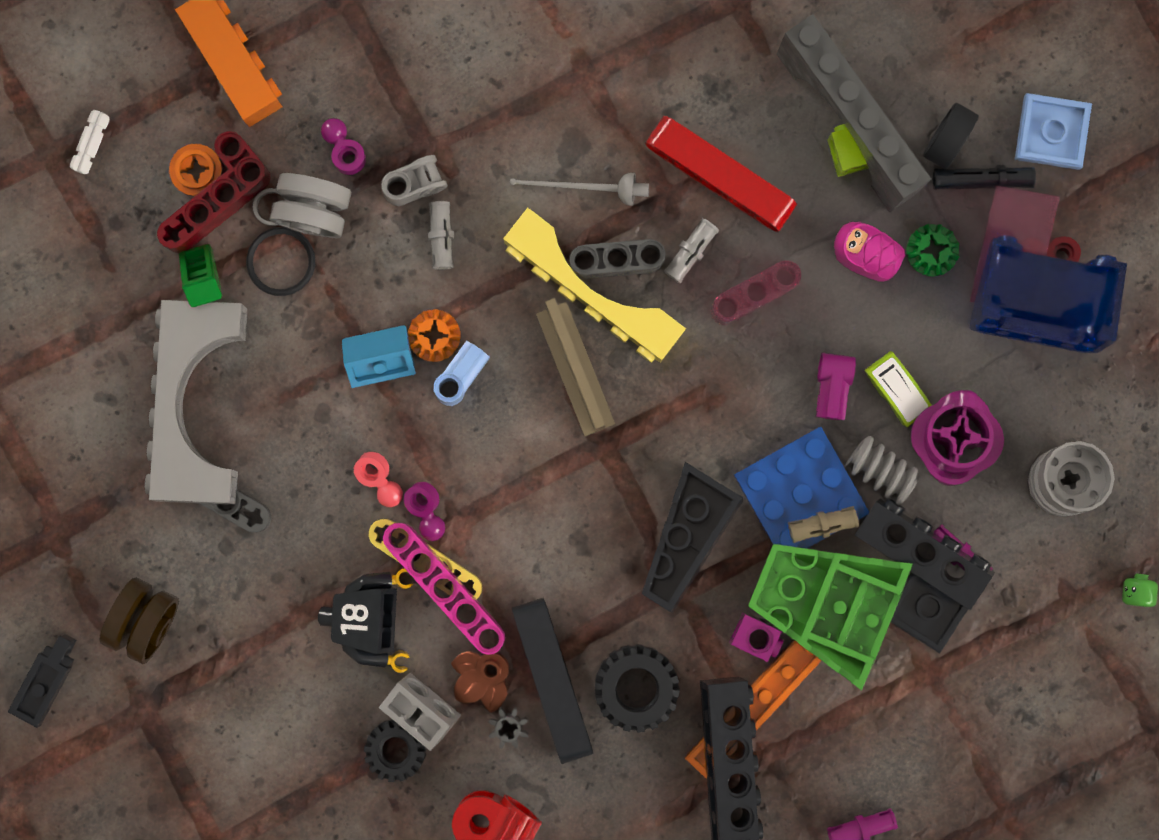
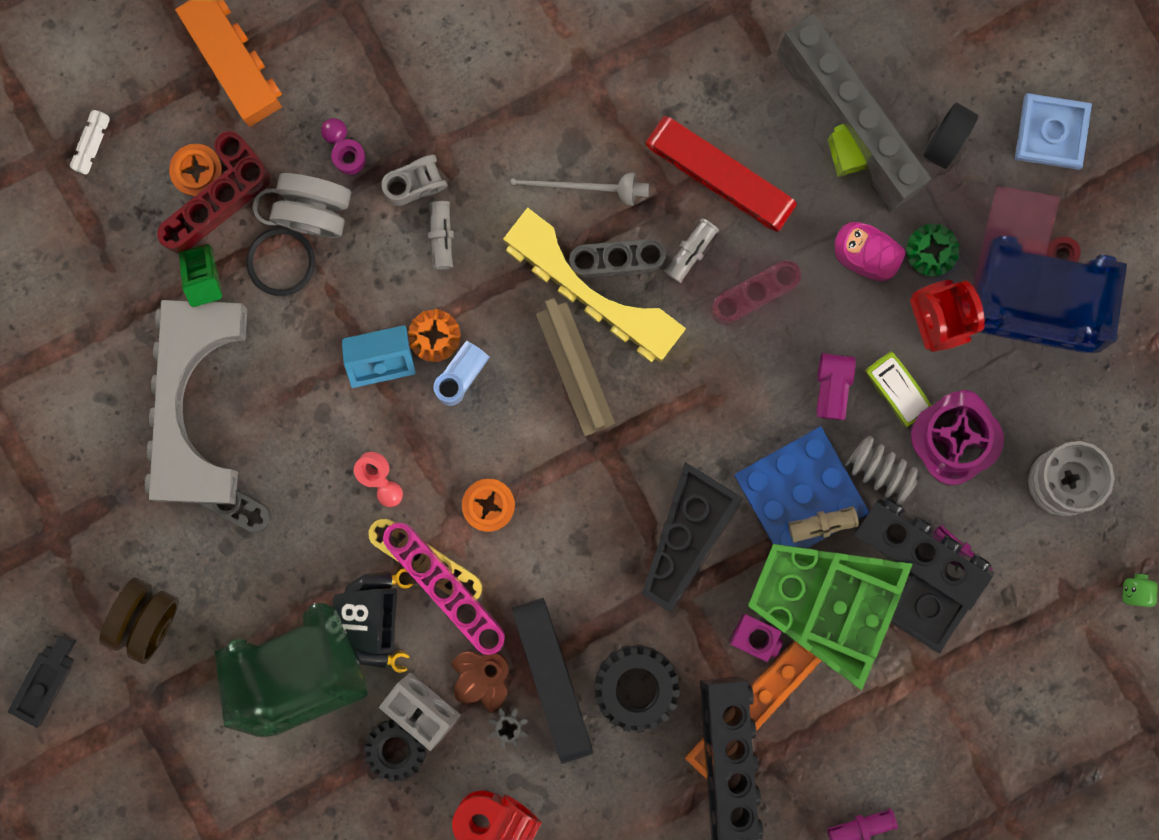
(289, 677): none -> clear green windscreen
(431, 525): magenta plate -> none
(482, 490): none -> orange gear
(945, 314): none -> red piece
(984, 178): black pin -> none

